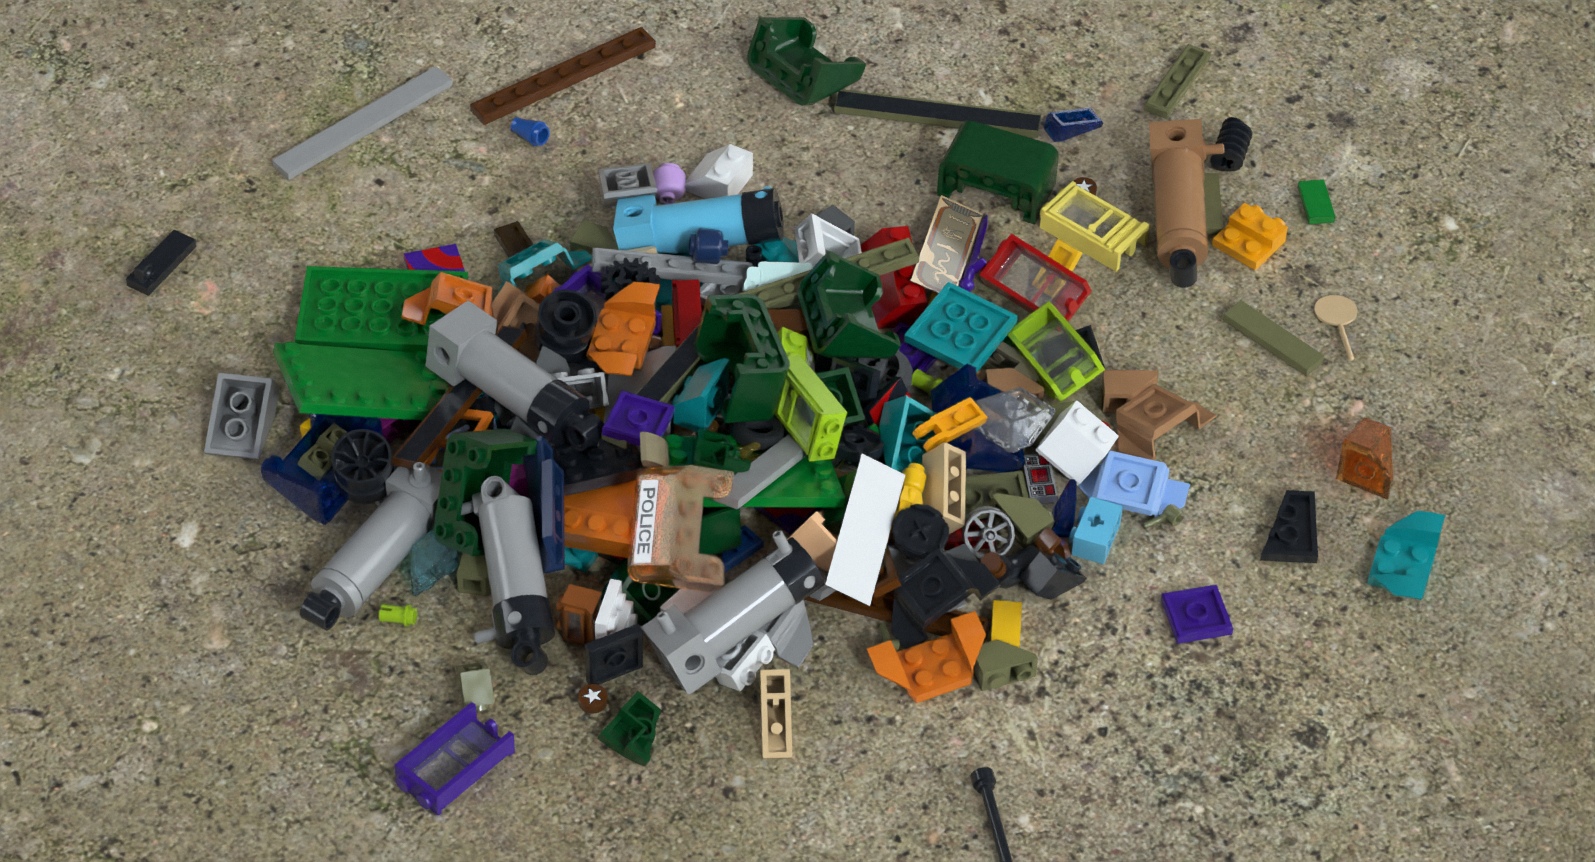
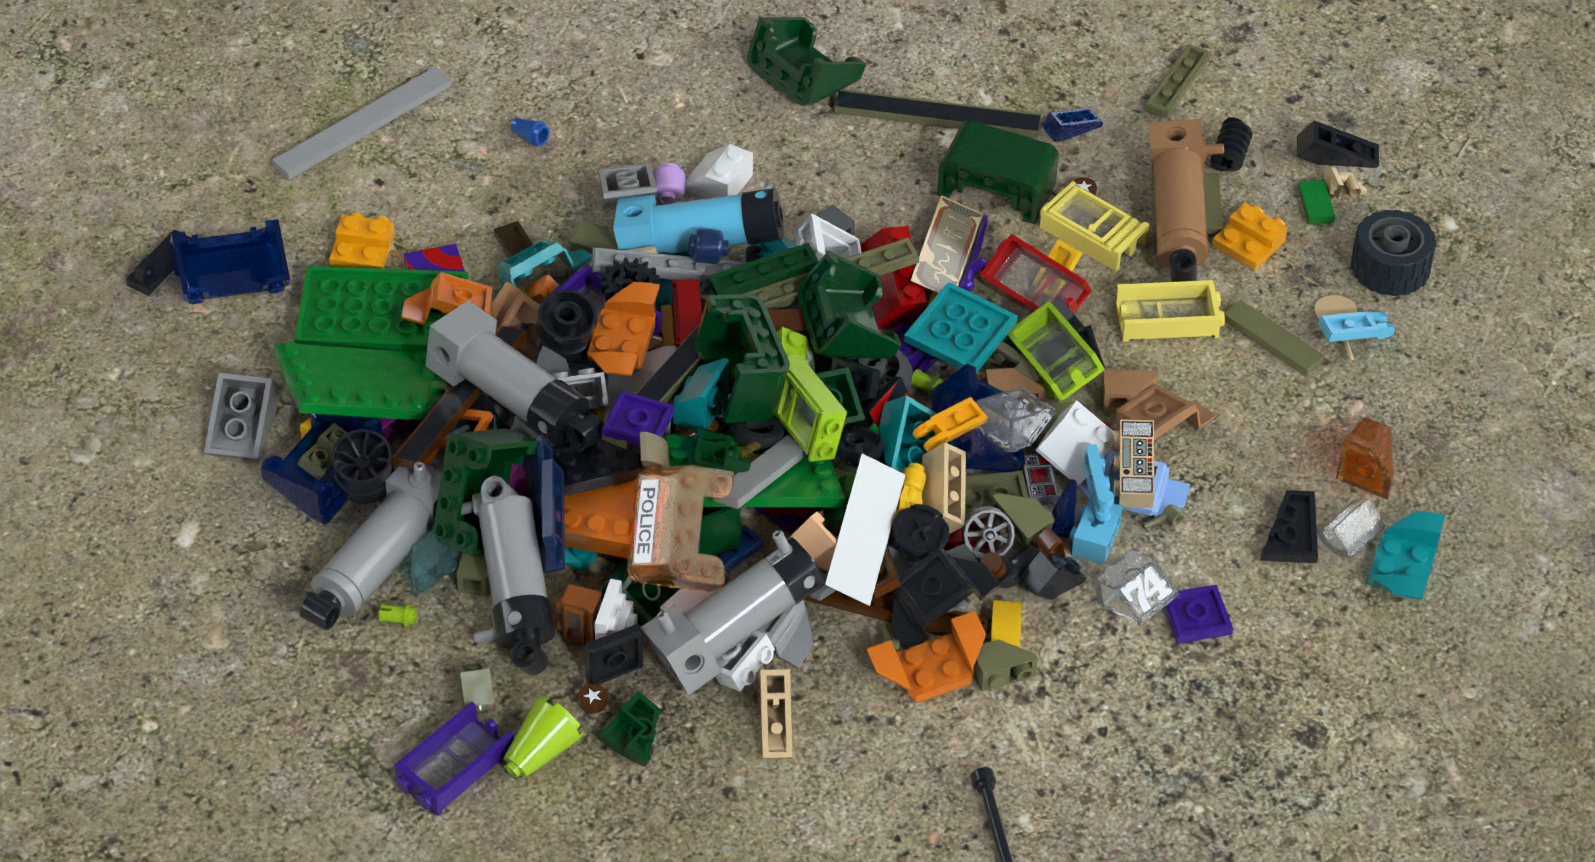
(229, 263): none -> clear blue windscreen
(362, 242): none -> light orange plate
(541, 738): none -> lime cone
(562, 76): reddish brown tile -> none
(764, 271): none -> dark green plate
(1068, 314): none -> black tile
(1098, 484): none -> medium azure plate
(1134, 587): none -> clear slope
(1135, 463): none -> brick
(1169, 310): none -> light yellow door
(1334, 147): none -> black slope
(1335, 179): none -> tan piece
(1351, 528): none -> clear brick
(1355, 326): none -> medium azure hinge
(1393, 252): none -> black wheel

